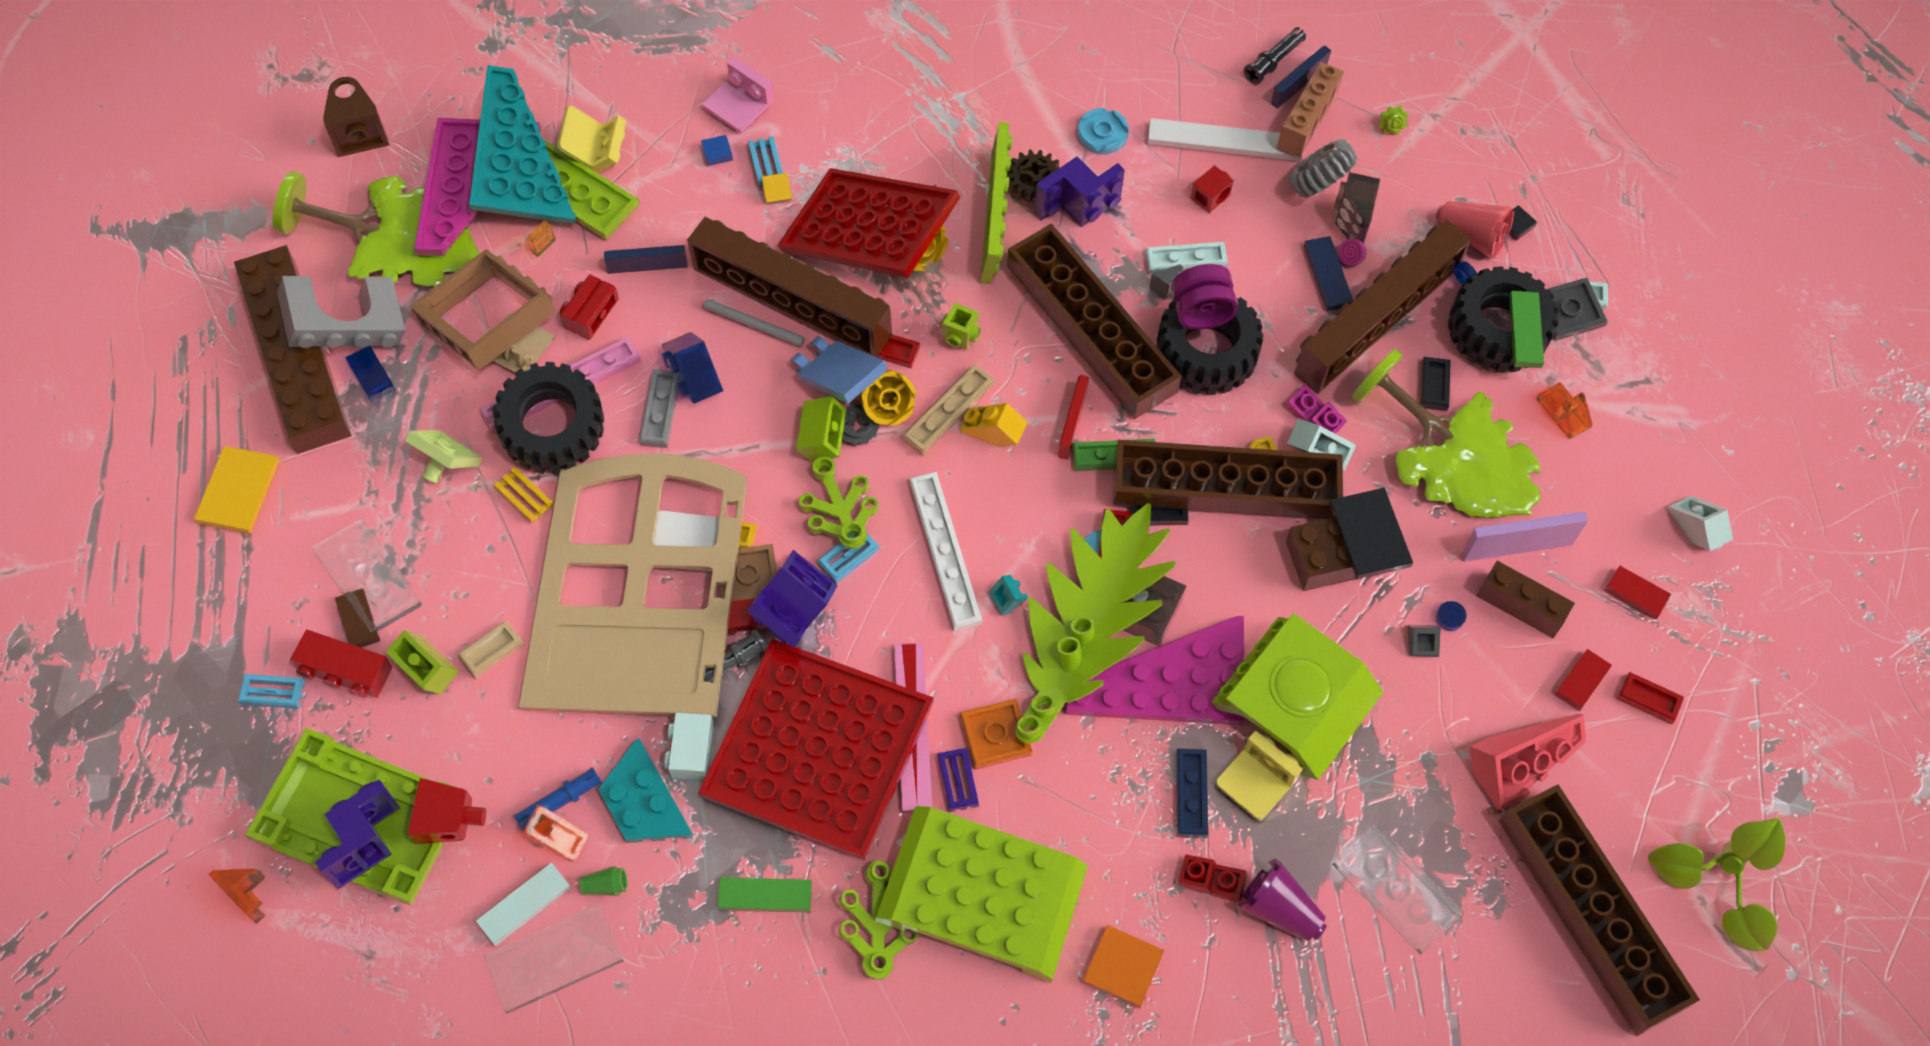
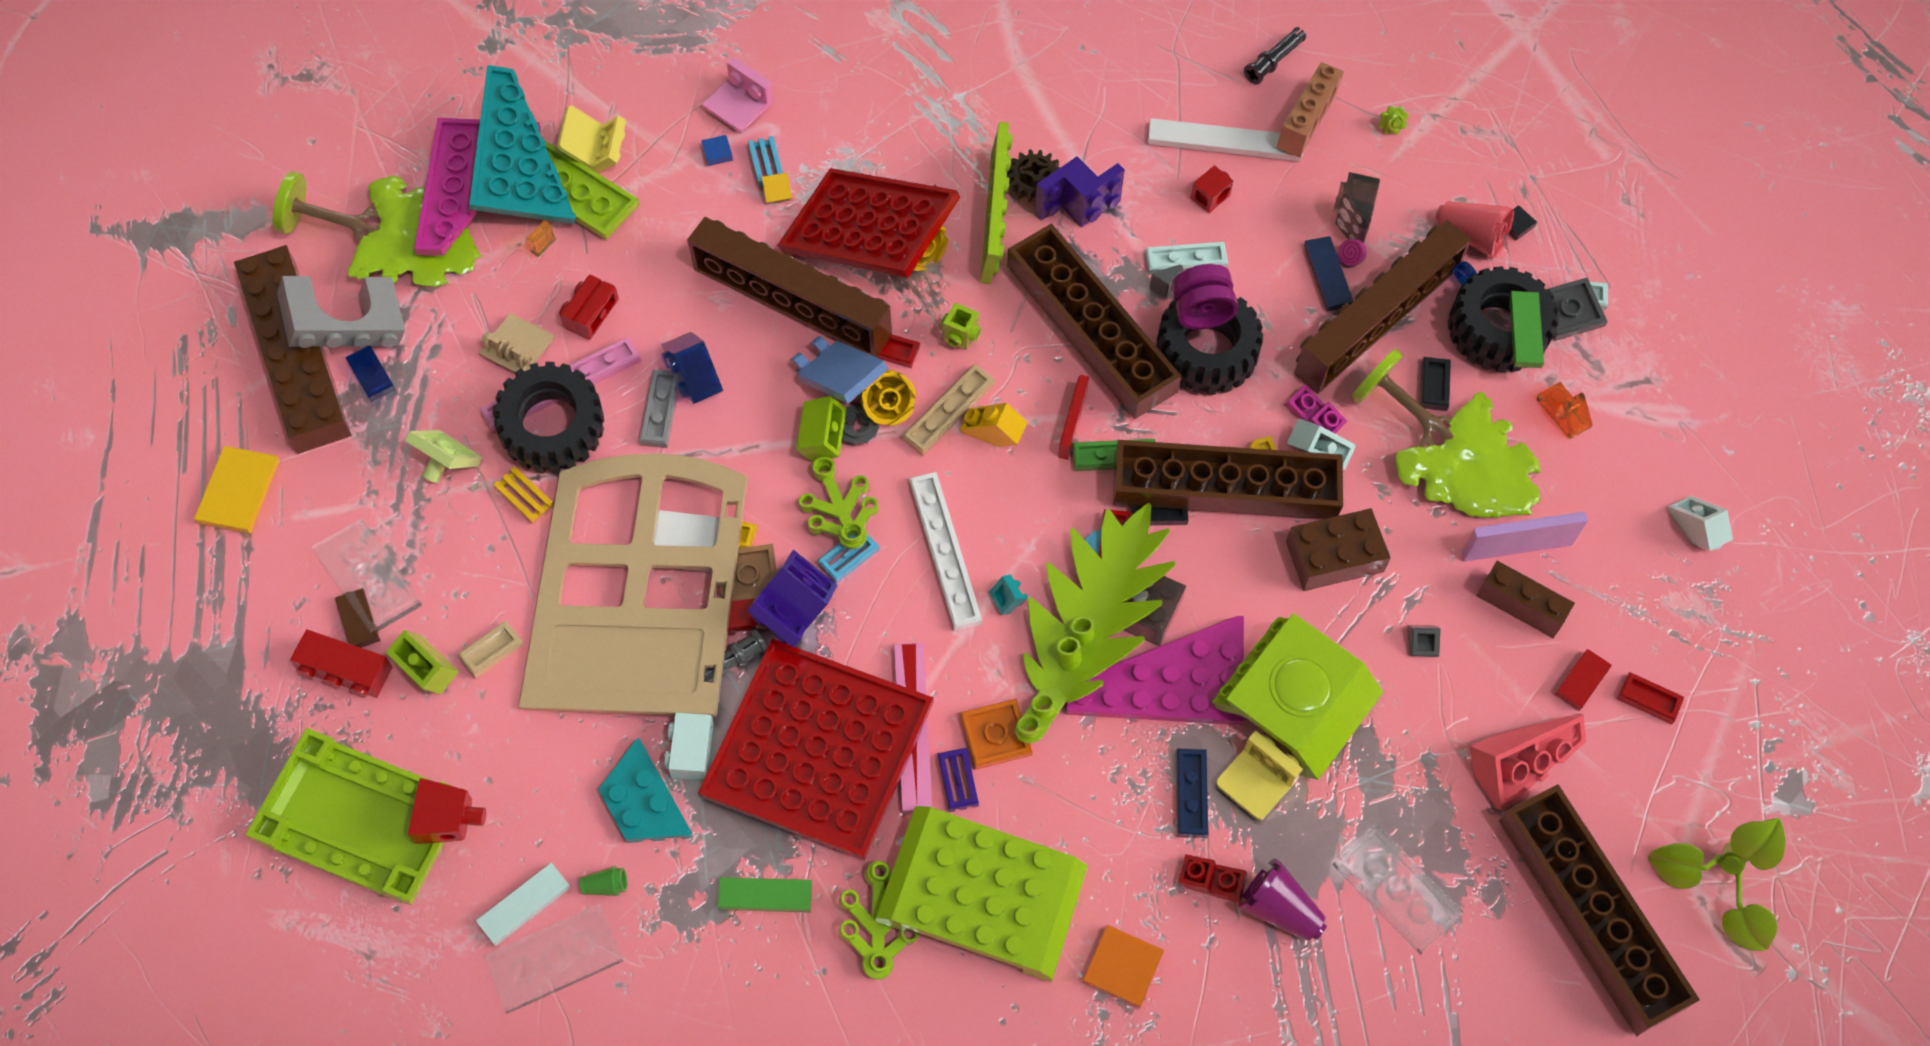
(239, 886): clear orange slope -> none
(292, 703): medium azure tile -> none
(353, 120): reddish brown hose -> none
(355, 826): dark purple bracket -> none
(463, 283): medium nougat window -> none
(555, 833): clear orange slope -> none
(568, 792): blue pin -> none
(645, 259): dark blue tile -> none
(753, 322): light grey bar -> none
(1103, 131): medium azure tile -> none
(1299, 77): dark blue tile -> none
(1323, 168): light grey gear -> none
(1370, 533): black tile -> none
(1451, 616): clear blue tile -> none
(1638, 592): red tile -> none

